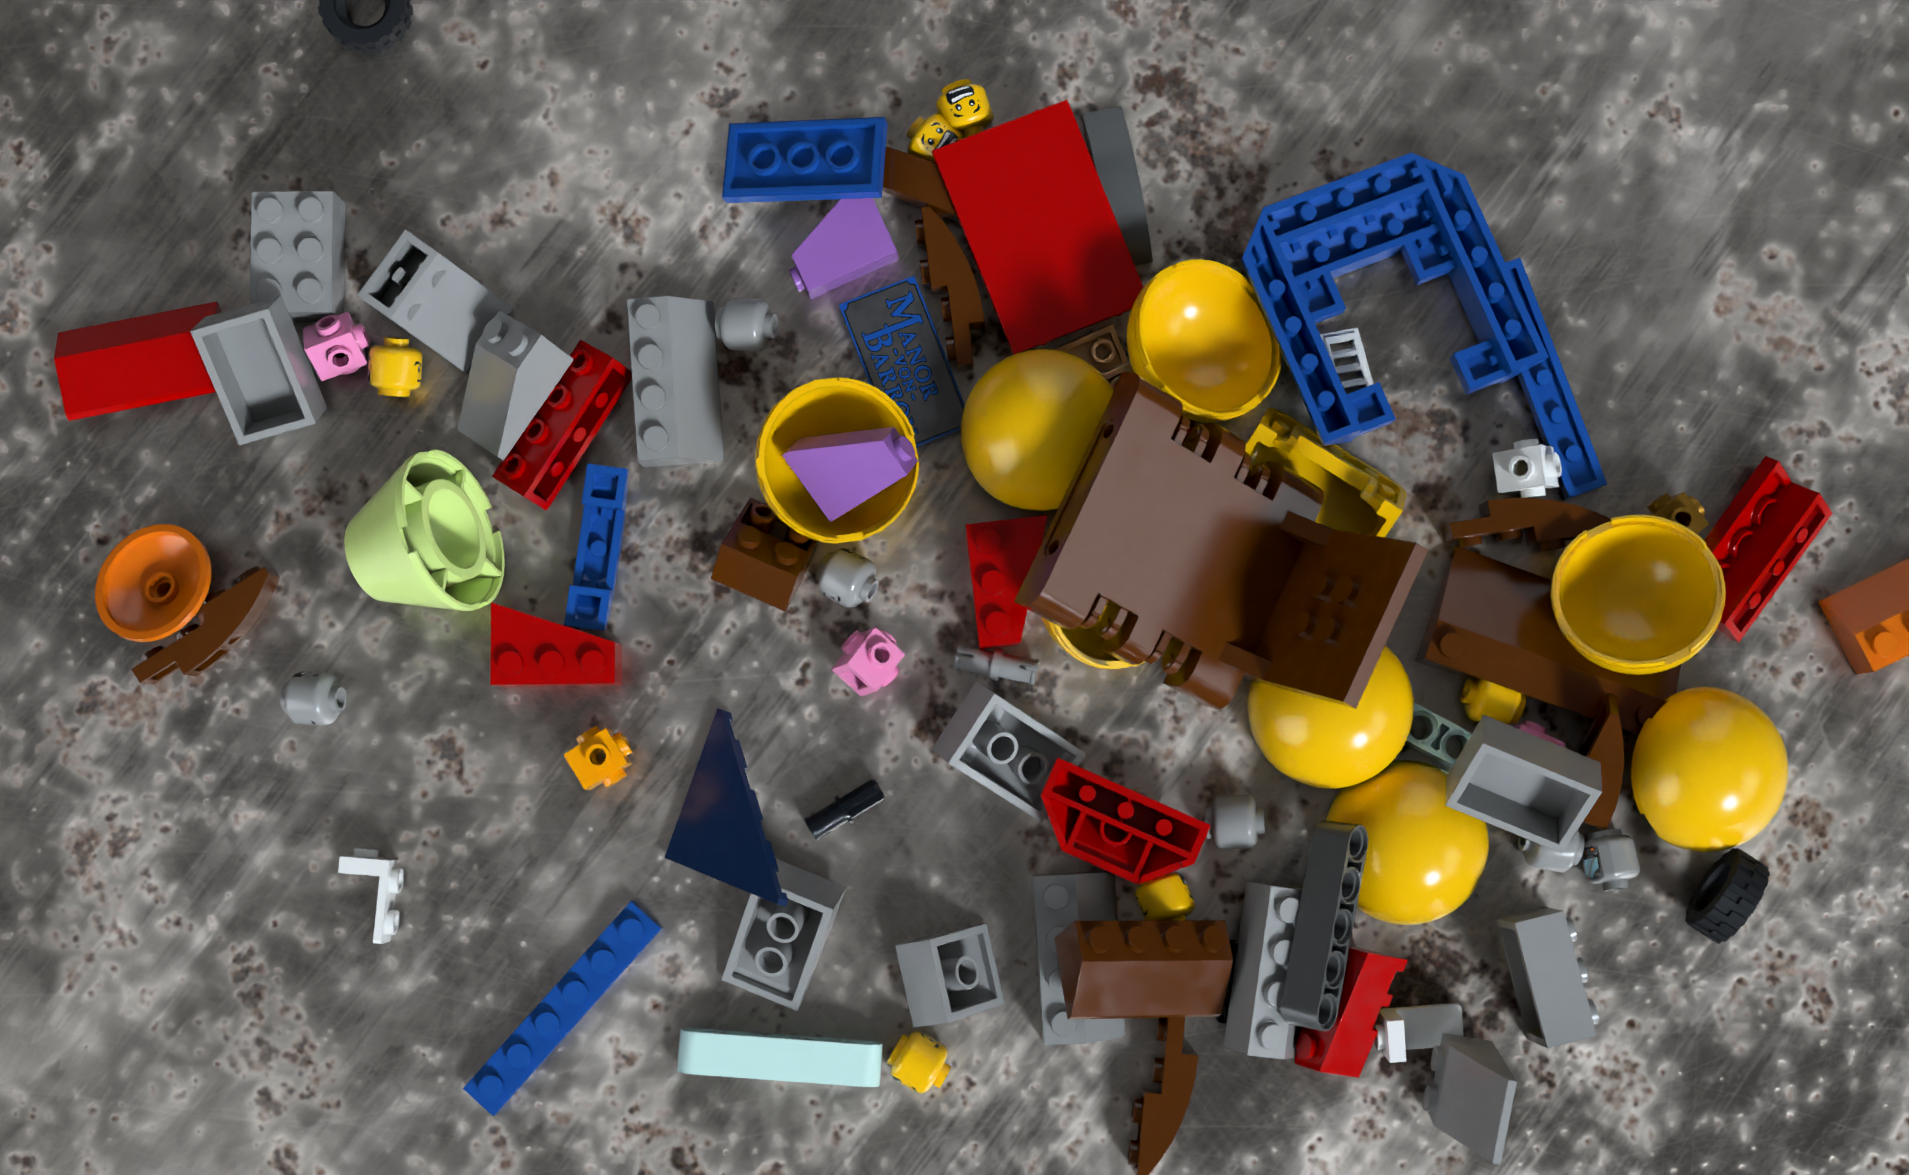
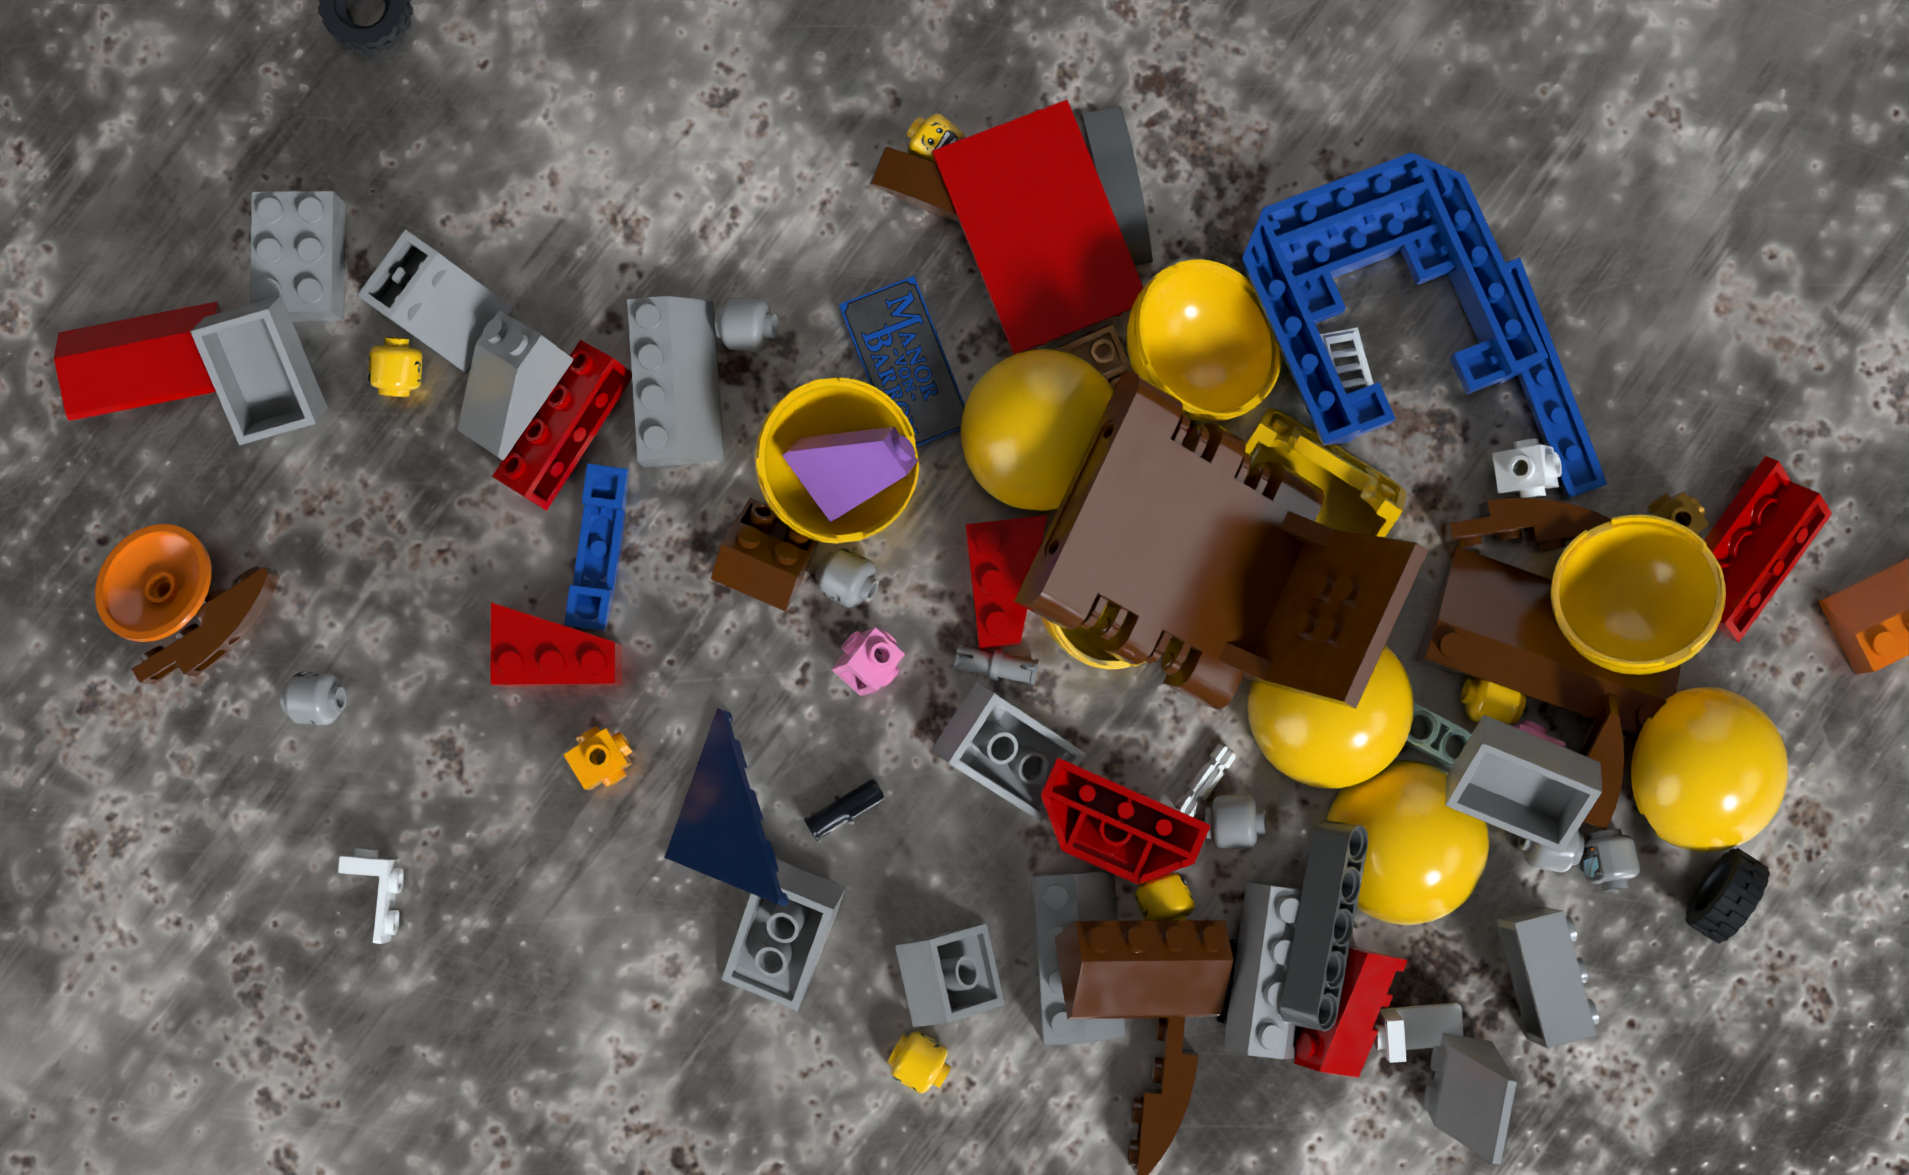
(336, 345): bright pink brick -> none
(427, 538): yellowish green cone -> none
(562, 1008): blue plate -> none
(780, 1057): light aqua beam -> none
(805, 160): blue tile -> none
(843, 248): medium lavender slope -> none
(950, 273): reddish brown slope -> none
(965, 107): yellow head -> none
(1205, 780): none -> white axle

